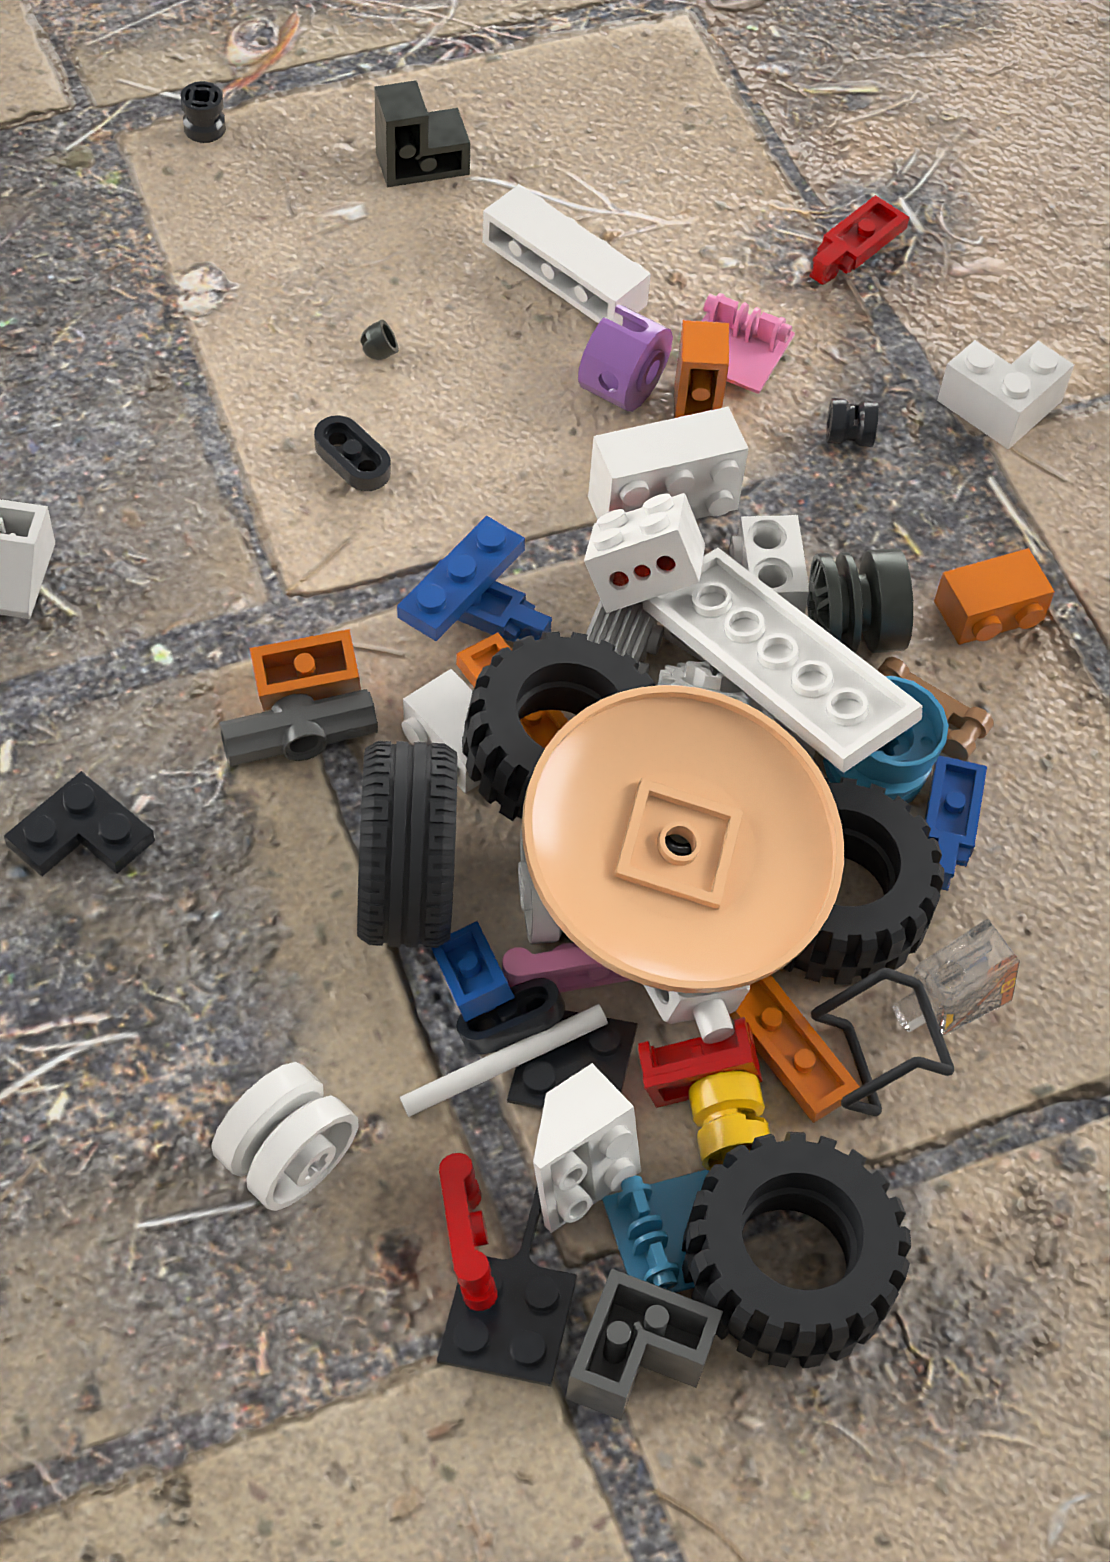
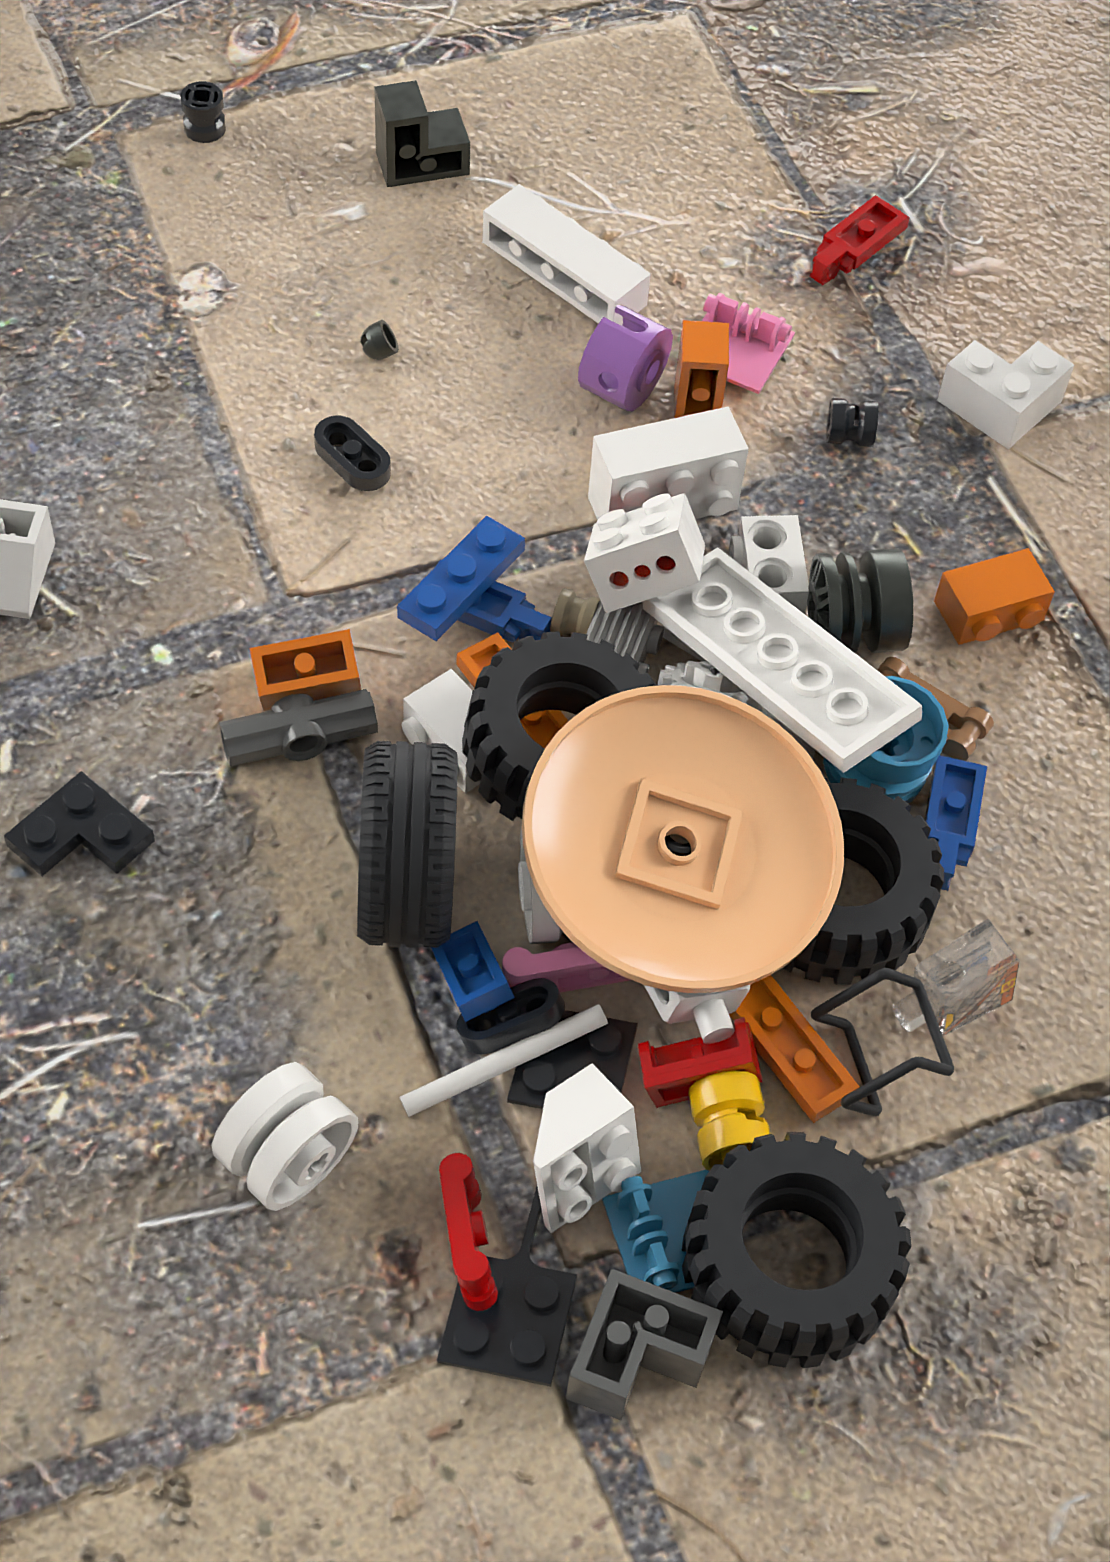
(573, 613): none -> dark tan wheel

